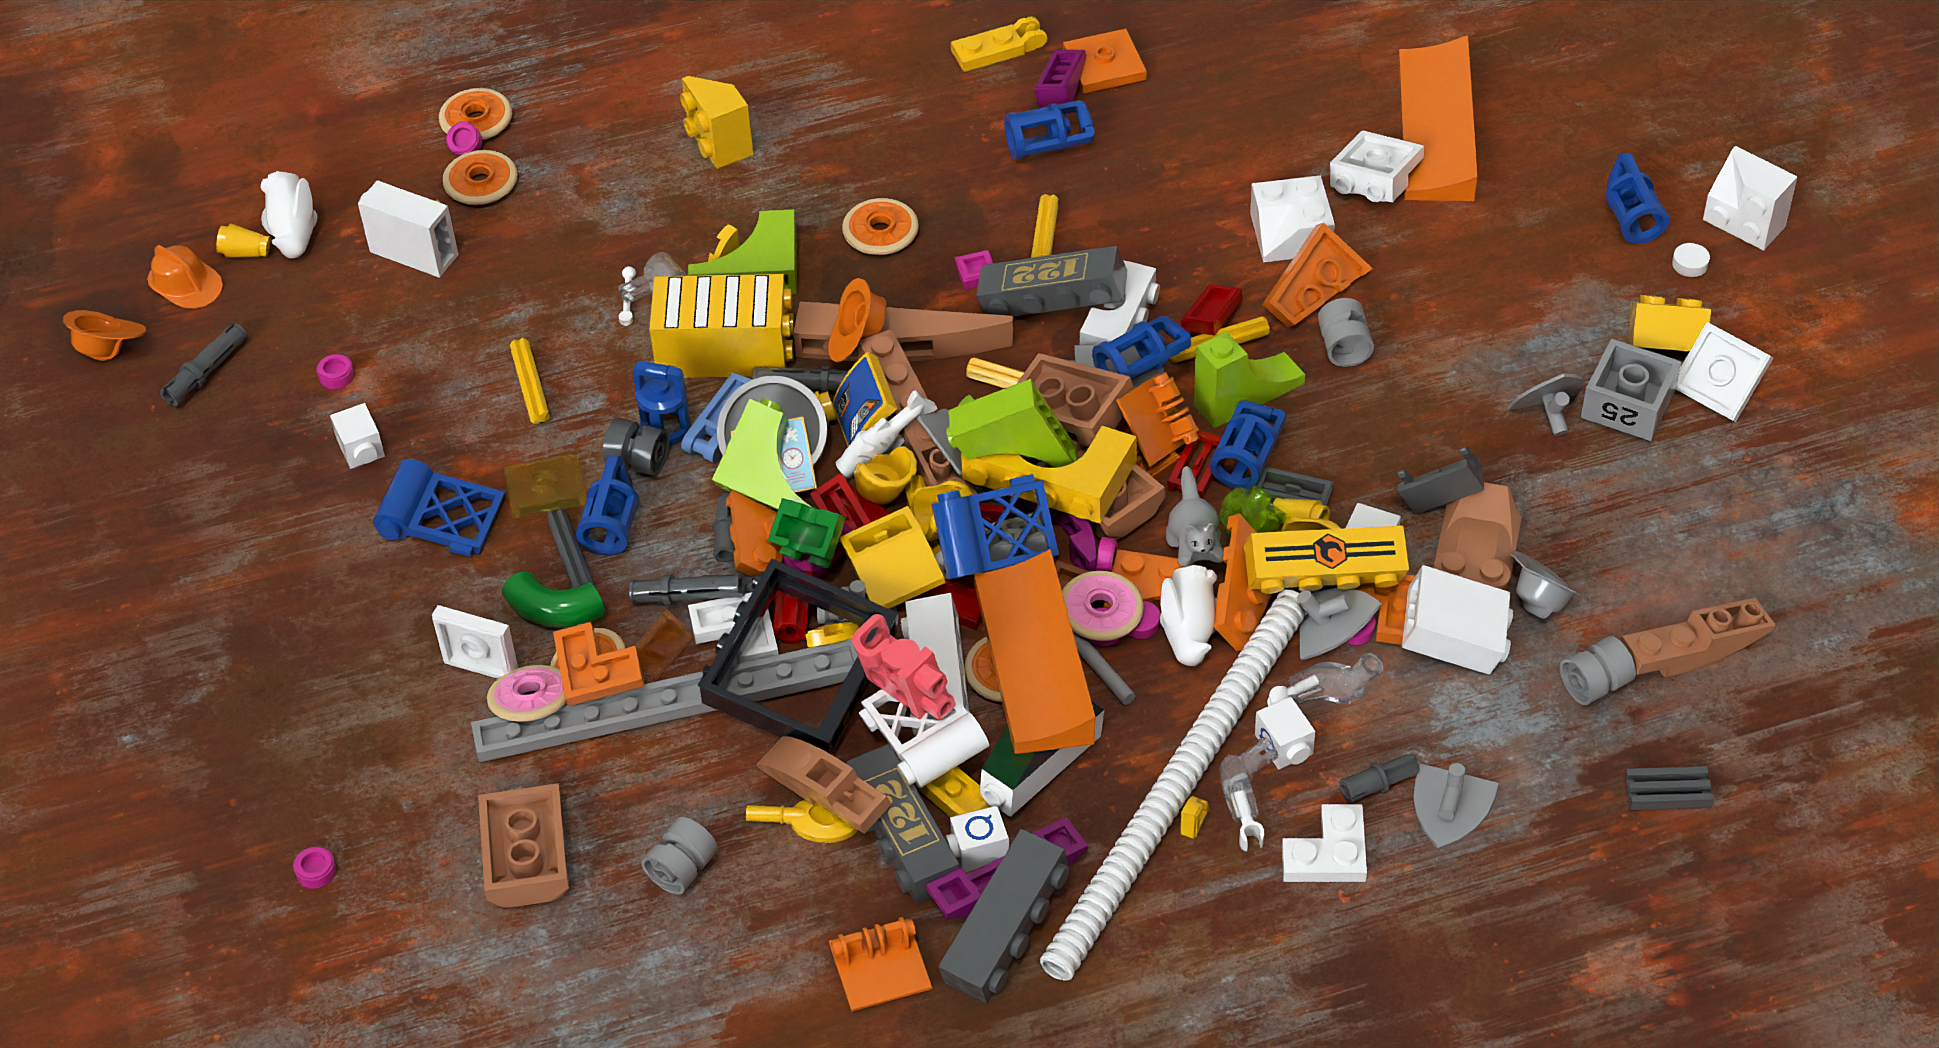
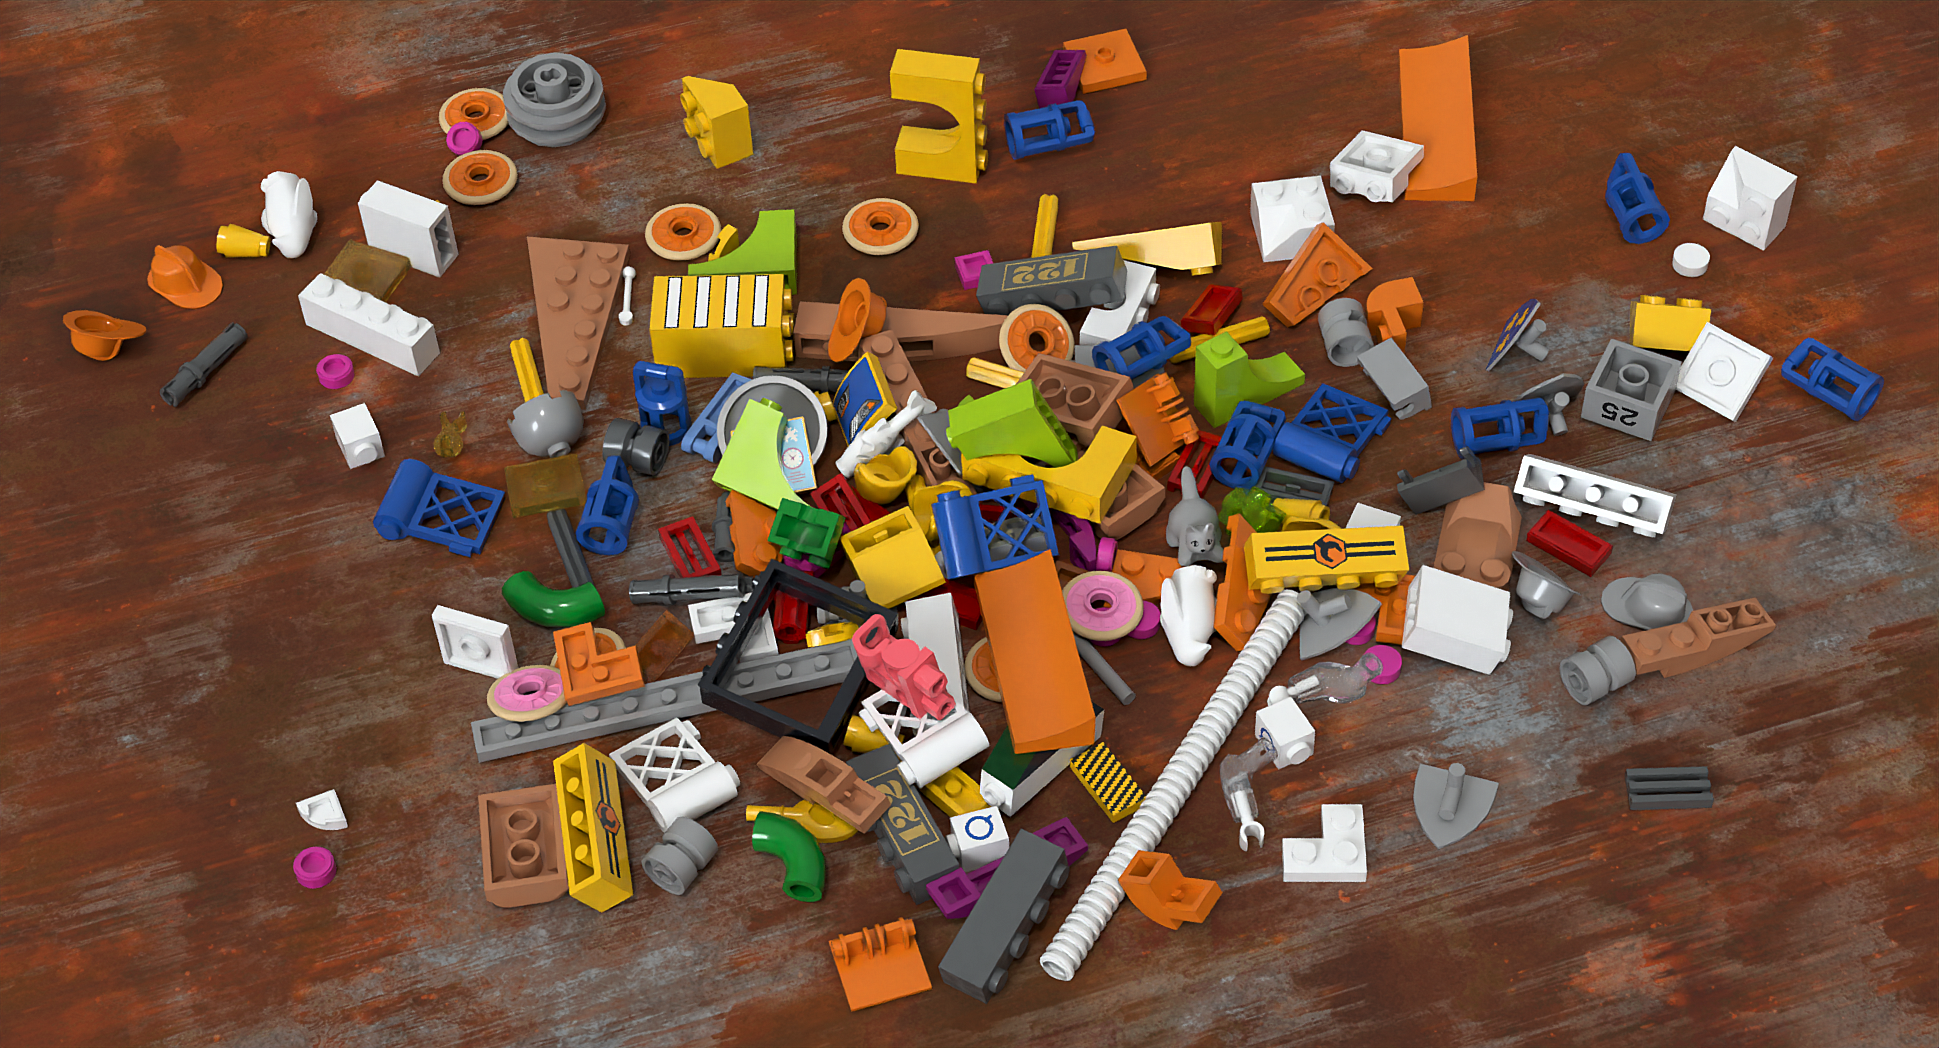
(323, 811): none -> white tile
(369, 269): none -> clear yellow plate
(369, 324): none -> white brick
(448, 442): none -> clear yellow arm
(547, 424): none -> light grey cylinder
(554, 99): none -> light grey wheel
(575, 304): none -> nougat wing
(592, 828): none -> yellow brick
(658, 265): clear axle -> none
(662, 227): none -> orange wheel
(677, 529): none -> red tile
(685, 791): none -> white piece
(797, 850): none -> green cylinder
(862, 739): none -> yellow cone
(956, 87): none -> yellow arch
(998, 44): yellow hinge -> none
(1037, 320): none -> orange wheel
(1107, 782): none -> tile
(1164, 893): none -> orange brick
(1179, 248): none -> yellow wedge
(1193, 816): yellow tile -> none
(1321, 448): none -> blue piece
(1378, 777): dark grey axle -> none
(1391, 663): none -> dark pink tile
(1393, 310): none -> orange brick
(1396, 378): none -> light grey hinge
(1509, 424): none -> blue piece
(1525, 340): none -> shield
(1569, 543): none -> red tile
(1594, 493): none -> white brick
(1647, 601): none -> light grey piece
(1823, 374): none -> blue piece

